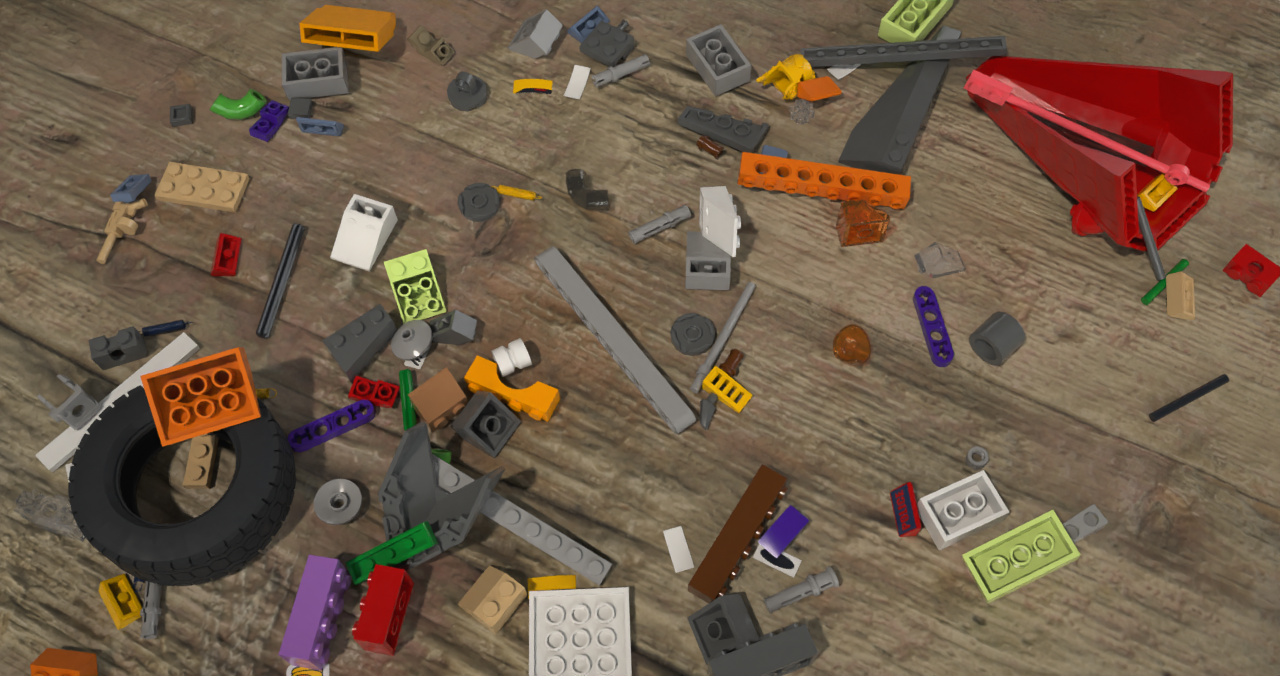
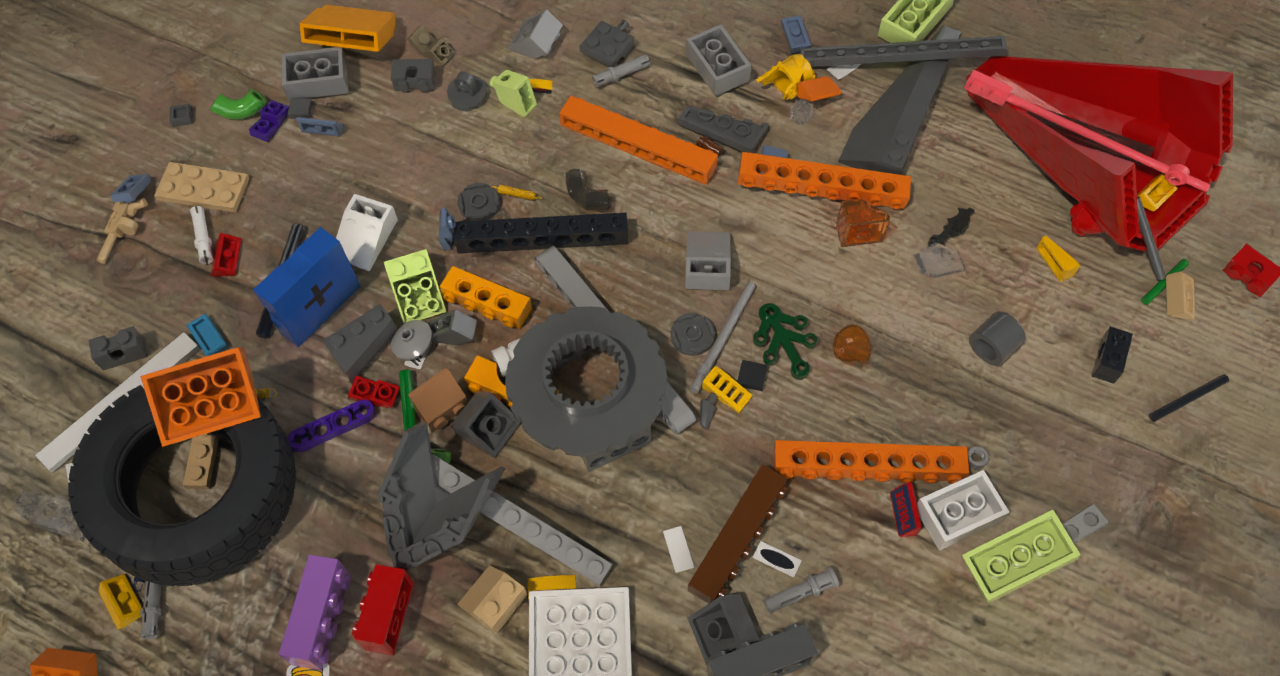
(79, 397): light grey piece -> none
(163, 328): dark blue piece -> none
(202, 241): none -> white pin
(207, 335): none -> dark azure tile
(308, 287): none -> blue tile
(332, 493): light grey dish -> none
(392, 551): green tile -> none
(421, 78): none -> dark grey brick
(446, 226): none -> sand blue slope
(479, 288): none -> light orange brick
(514, 92): none -> yellowish green torso
(541, 233): none -> black brick
(577, 82): white sticker -> none
(586, 24): sand blue slope -> none
(590, 431): none -> dark grey piece
(639, 139): none -> orange brick
(668, 219): light grey pin -> none
(719, 218): white slope -> none
(732, 362): reddish brown pin -> none
(752, 375): none -> black piece
(783, 531): dark purple slope -> none
(784, 336): none -> dark green plant
(795, 33): none -> sand blue plate
(933, 326): dark purple beam -> none
(953, 457): none -> orange brick
(955, 226): none -> pearl dark grey piece
(1057, 259): none -> yellow slope
(1112, 355): none -> black brick

